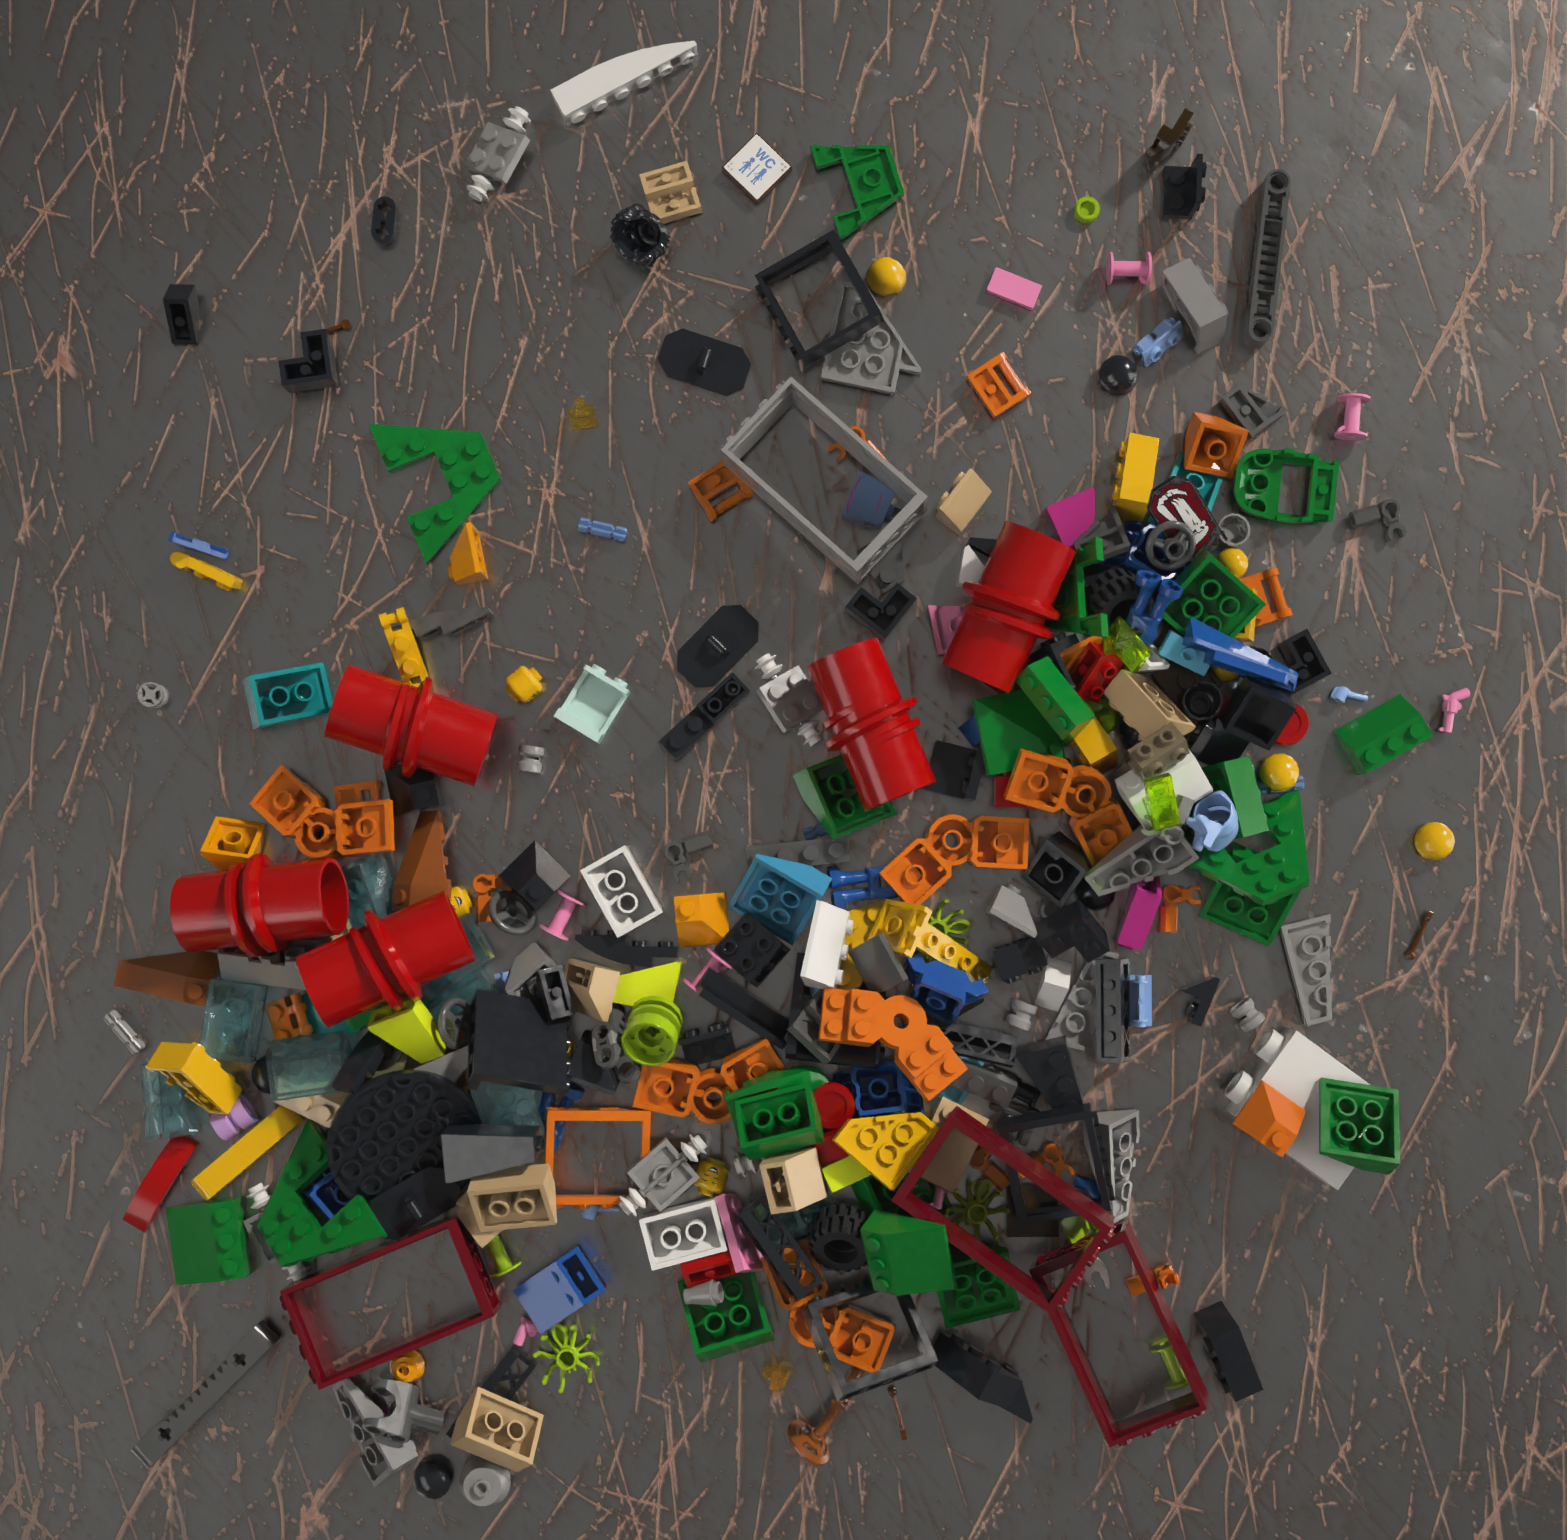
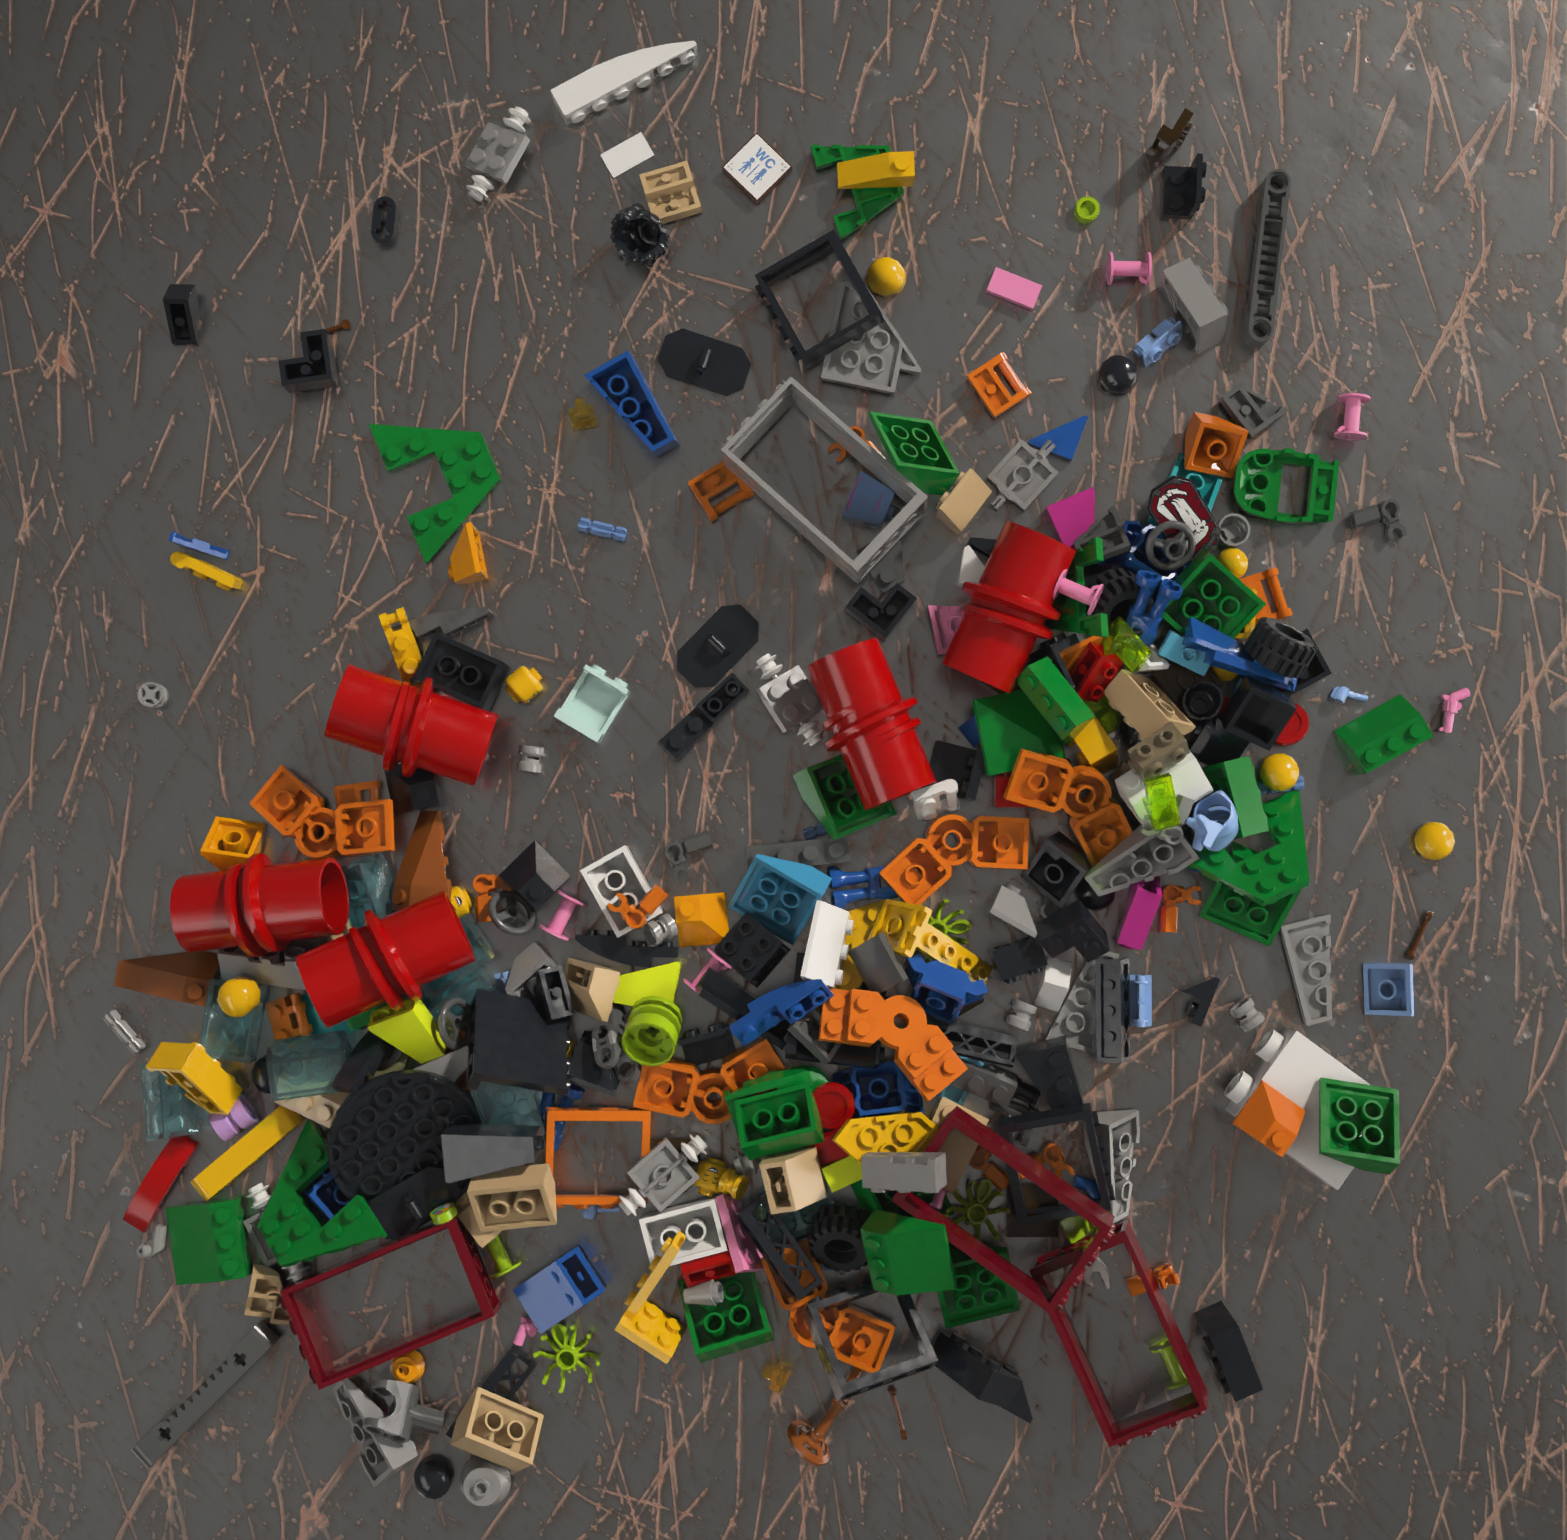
(154, 1245): none -> light grey arm
(238, 996): none -> yellow hair
(264, 1296): none -> tan slope
(287, 695): teal slope -> none
(443, 1213): none -> lime tile
(462, 671): none -> black slope
(627, 154): none -> white sticker
(630, 395): none -> blue wedge
(635, 916): none -> orange bar
(645, 1322): none -> yellow bracket
(661, 929): none -> light grey wheel
(733, 1184): none -> yellow wheel
(786, 1002): none -> blue slope
(877, 171): none -> yellow slope
(904, 1171): none -> light grey wedge
(916, 451): none -> green slope
(928, 803): none -> white plate
(1022, 475): none -> light grey plate
(1064, 437): none -> blue tile
(1078, 592): none -> bright pink piece
(1135, 476): yellow wedge -> none
(1280, 647): none -> black tyre
(1388, 989): none -> light blue slope

